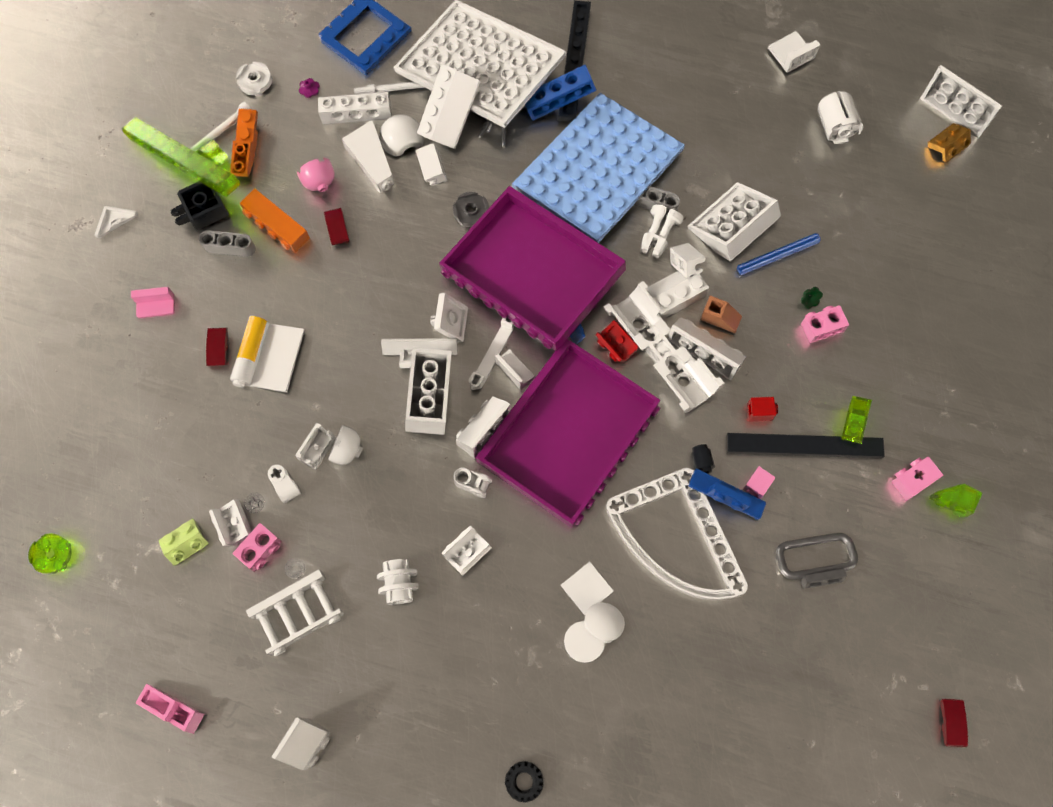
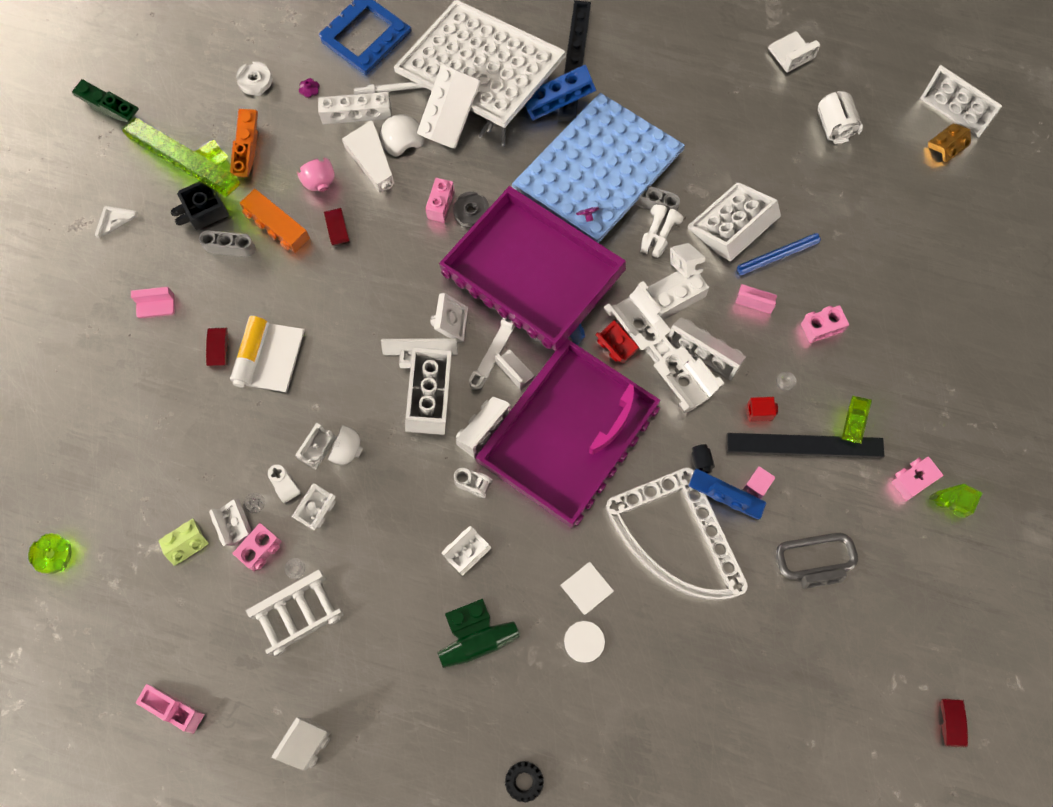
(105, 101): none -> dark green slope
(221, 128): white piece -> none
(314, 506): none -> white bracket
(397, 581): white piece -> none
(431, 164): white hinge -> none
(440, 200): none -> bright pink brick
(474, 634): none -> dark green plate
(588, 213): none -> magenta plant
(603, 440): none -> dark pink slope
(604, 622): white dish -> none
(721, 314): nougat slope -> none
(756, 299): none -> bright pink panel
(787, 376): none -> clear plate
(811, 297): dark green plant -> none

